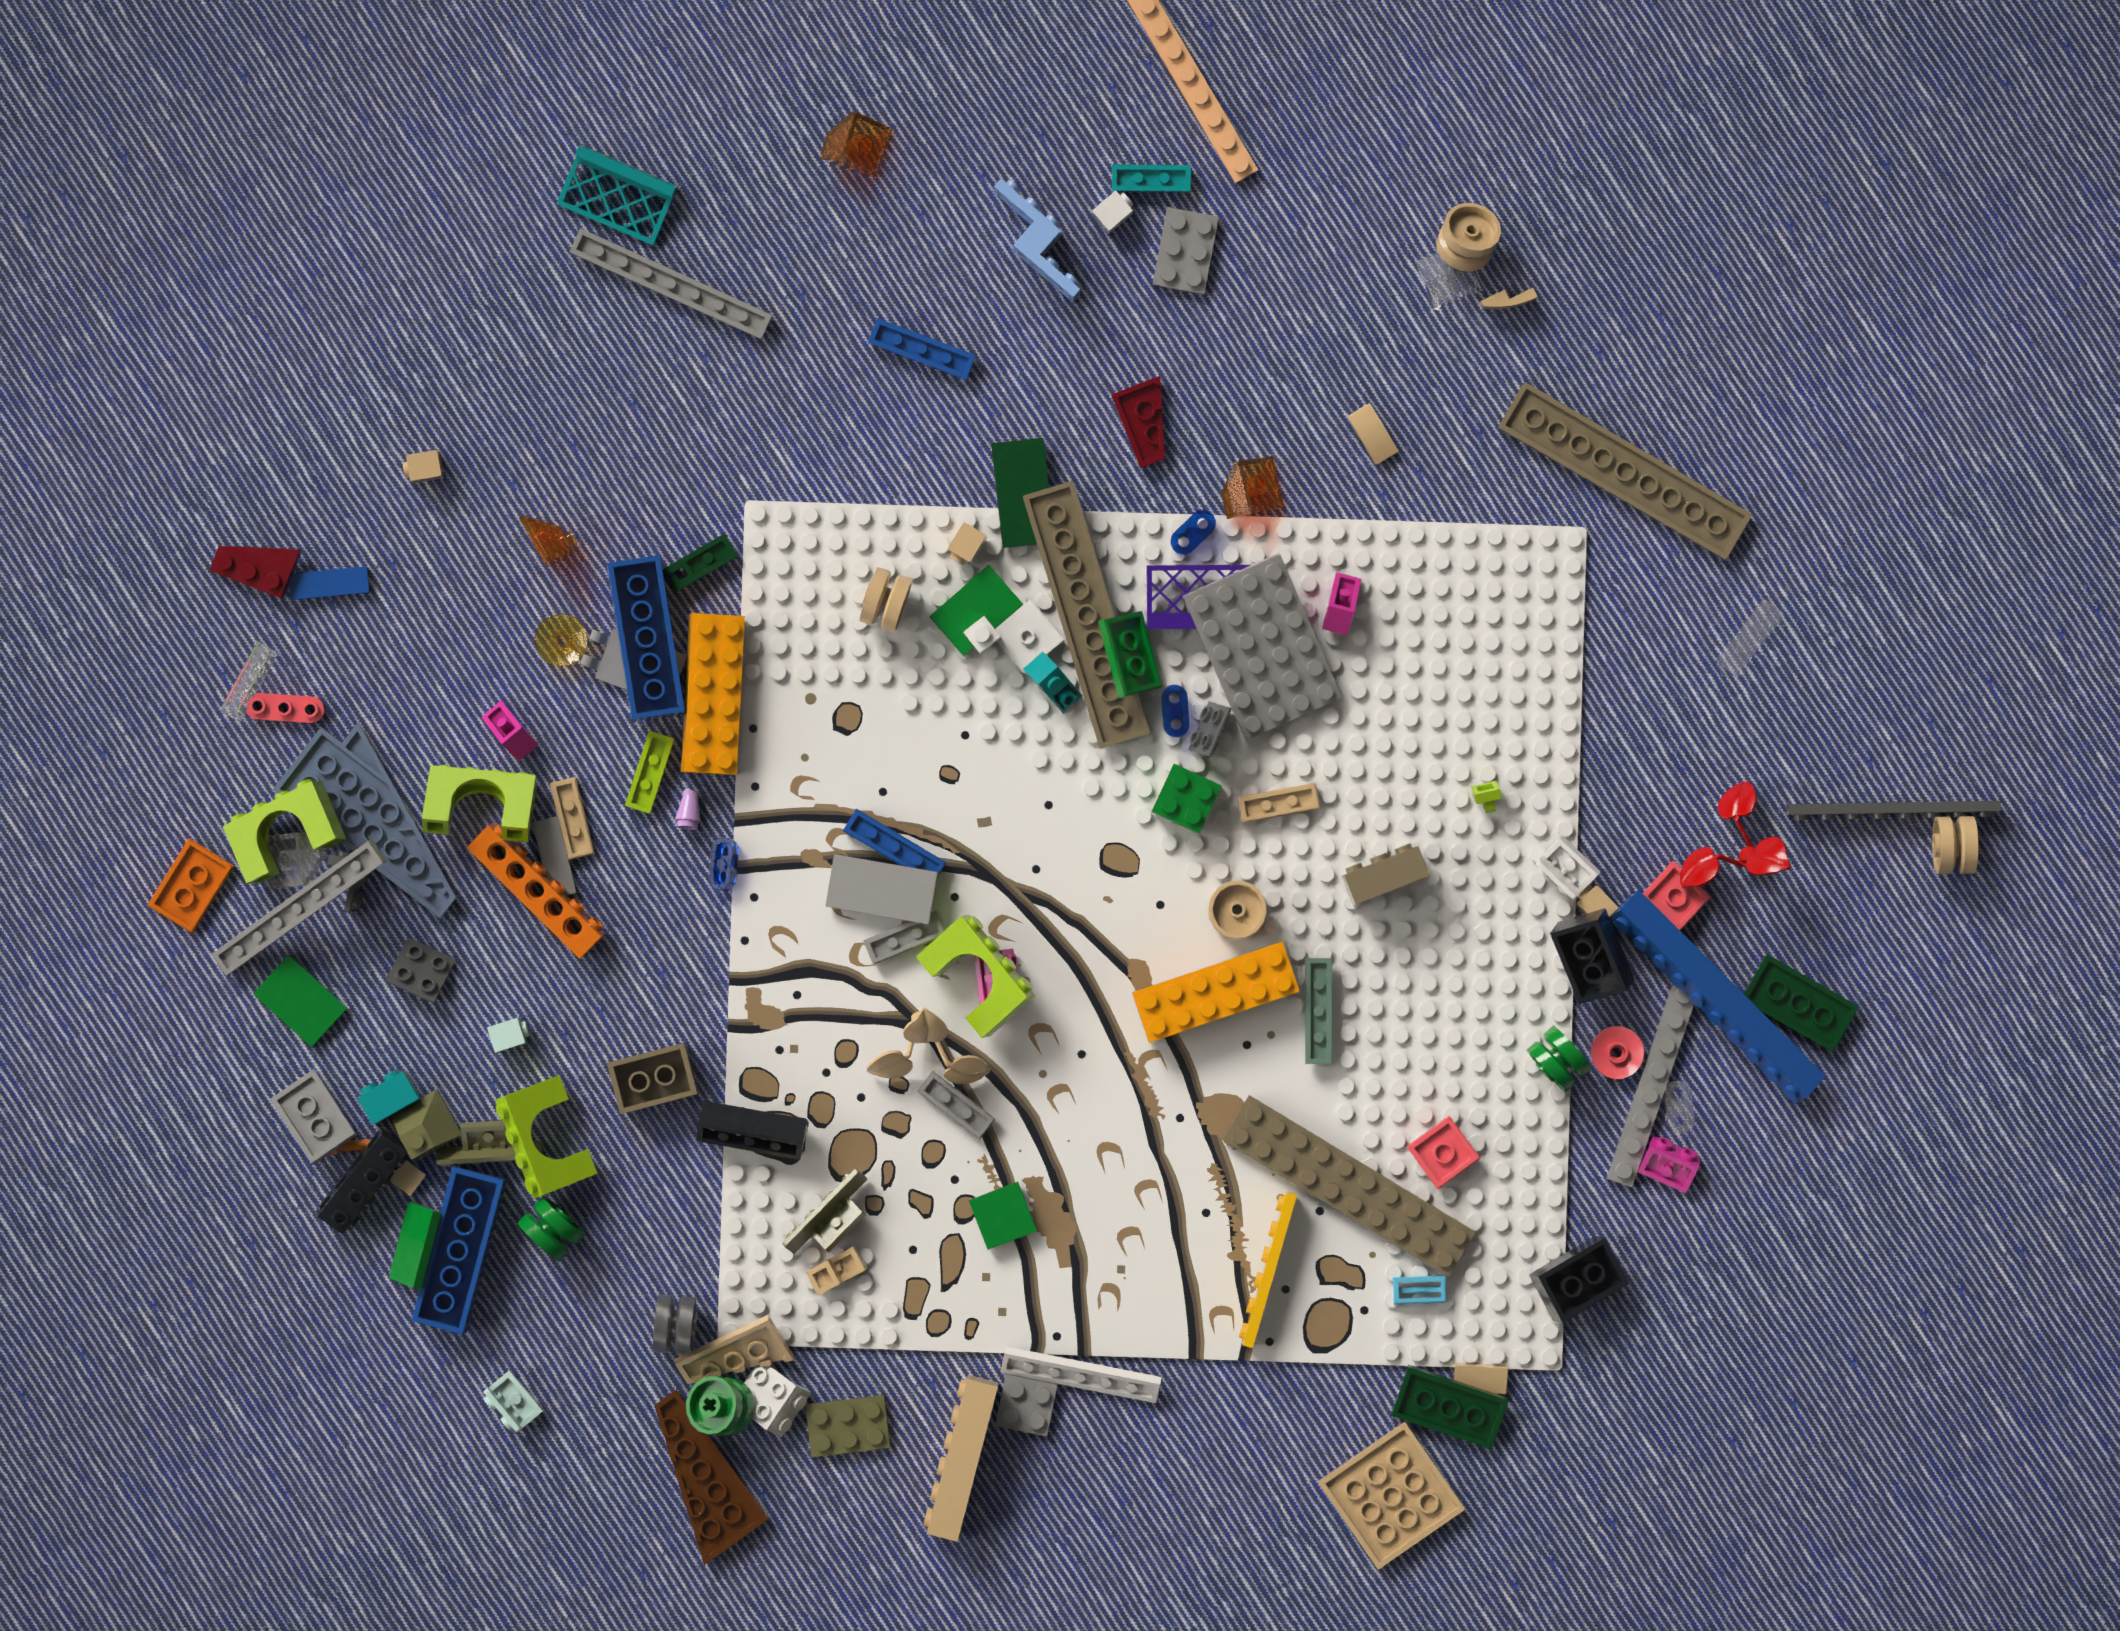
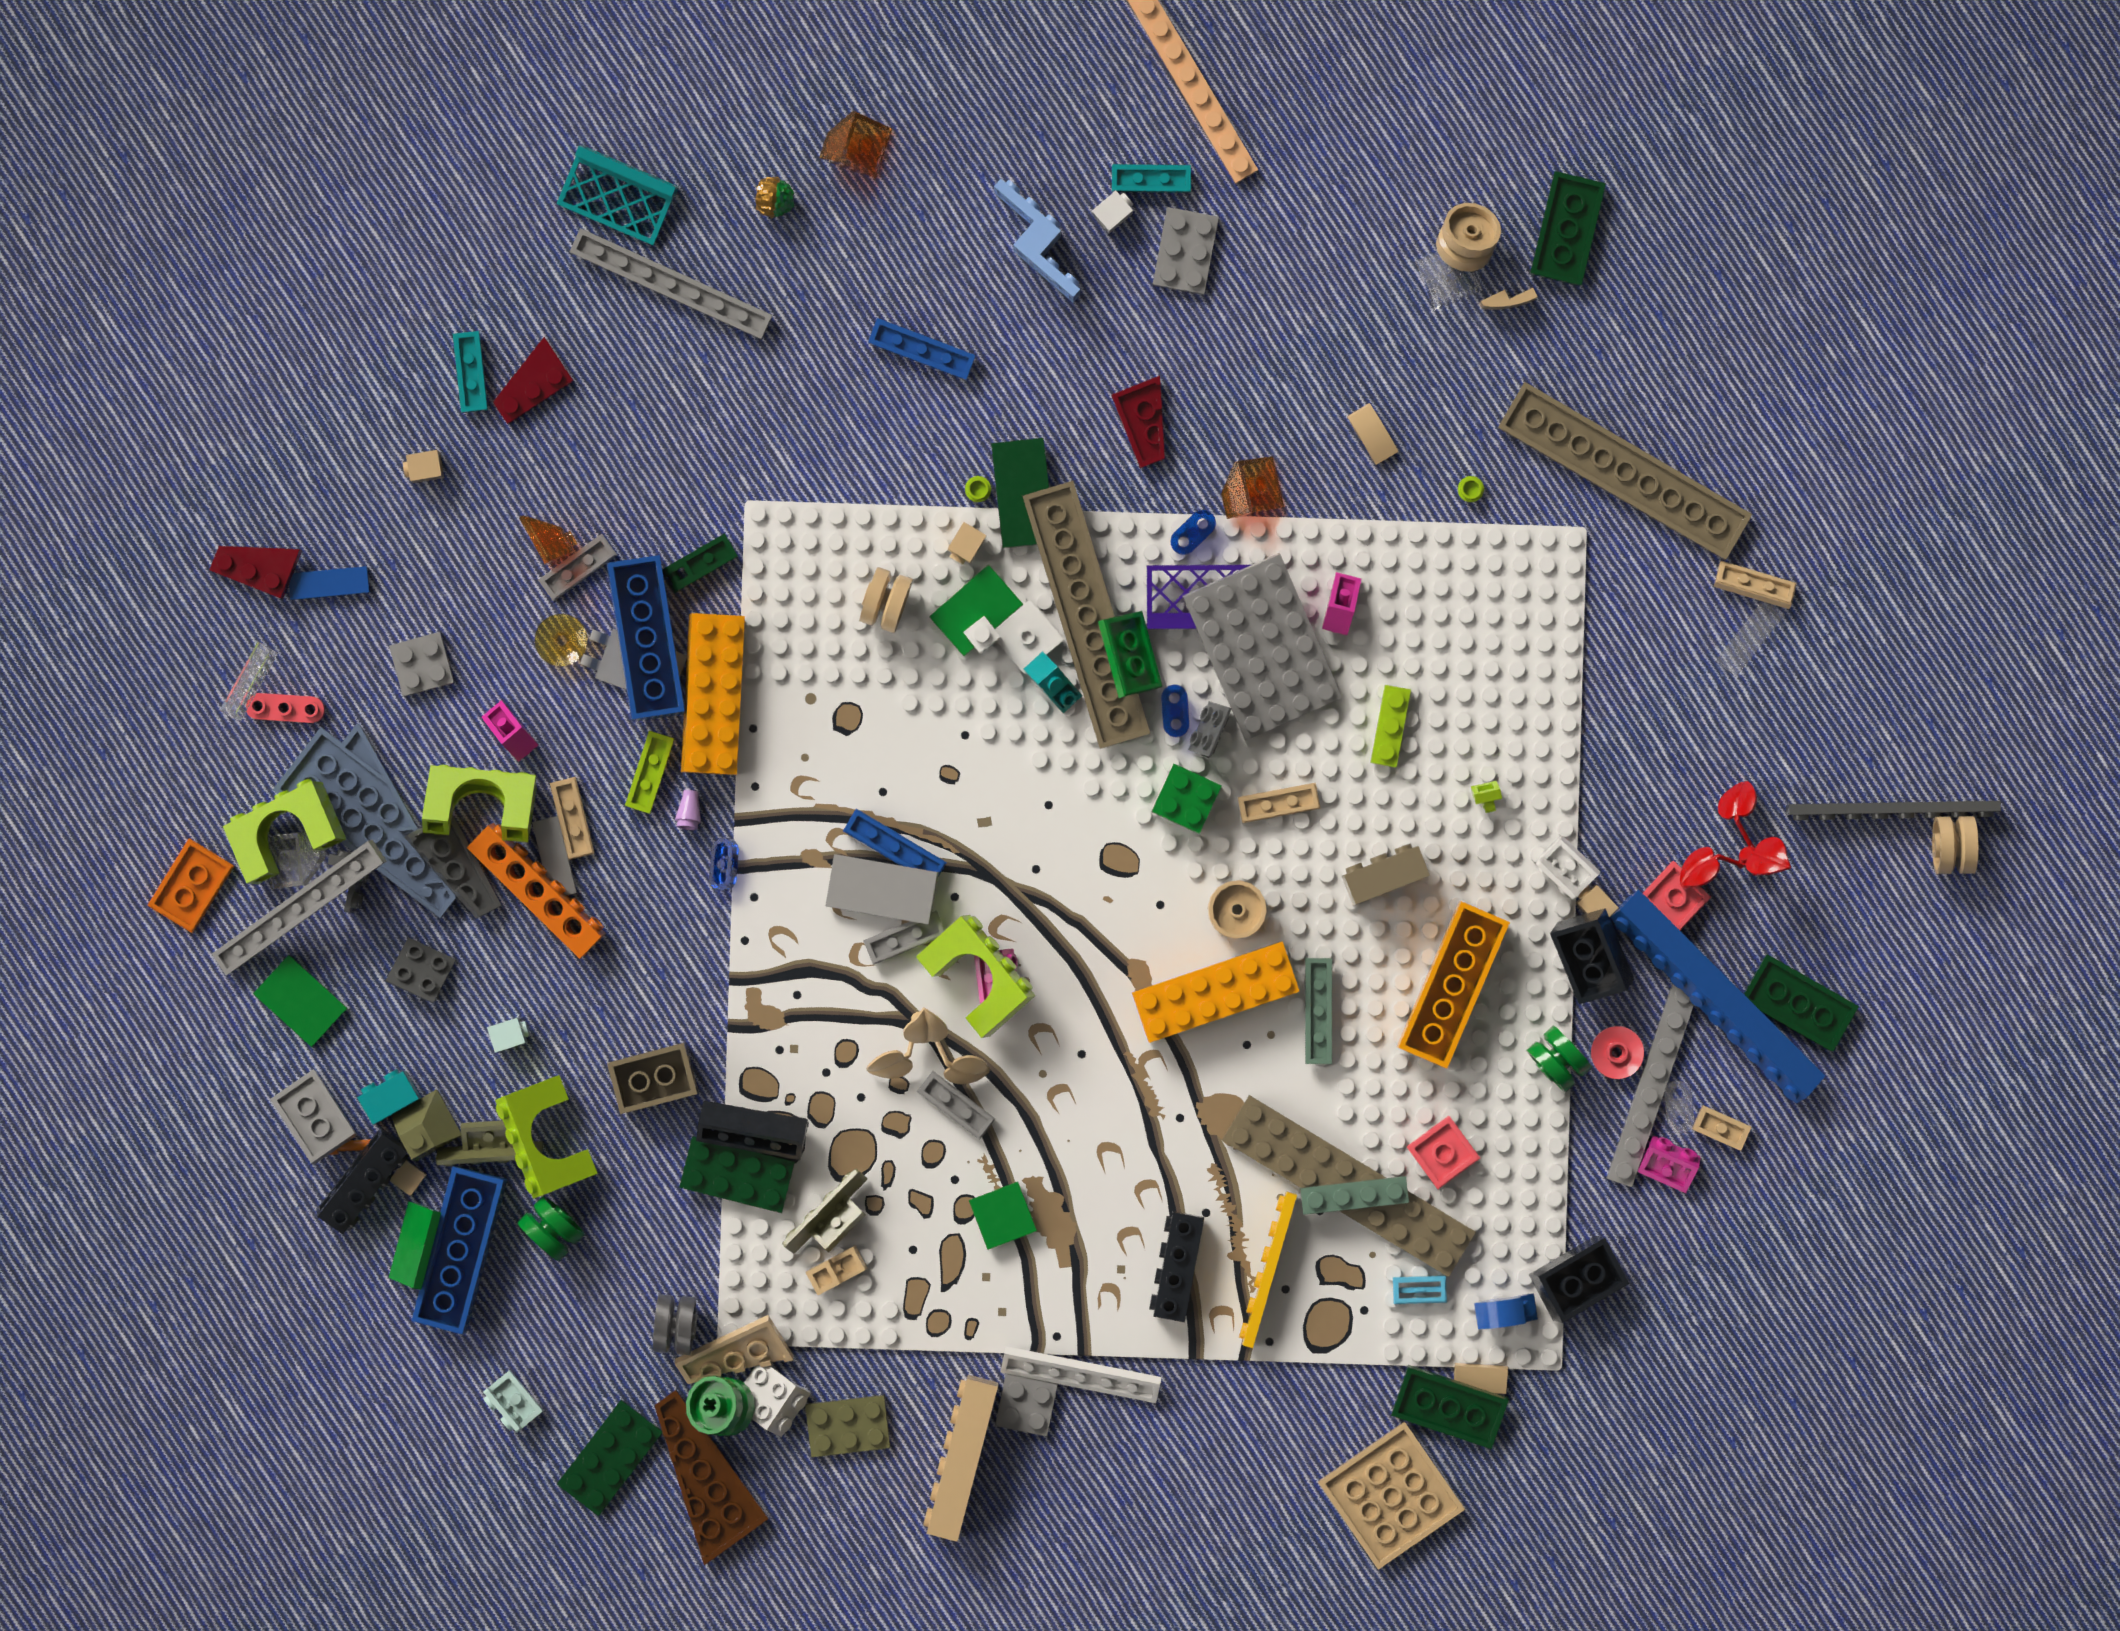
(421, 664): none -> light grey plate
(456, 867): none -> dark grey wing
(470, 372): none -> teal plate
(533, 383): none -> dark red wing
(577, 567): none -> light grey tile
(609, 1457): none -> dark green plate
(737, 1175): none -> dark green plate
(774, 197): none -> piece
(978, 489): none -> lime plate
(1177, 1267): none -> black brick
(1354, 1195): none -> sand green plate
(1390, 726): none -> lime plate
(1453, 984): none -> light orange brick
(1470, 489): none -> lime plate
(1506, 1311): none -> blue brick
(1567, 228): none -> dark green plate
(1721, 1128): none -> tan plate
(1755, 584): none -> tan tile

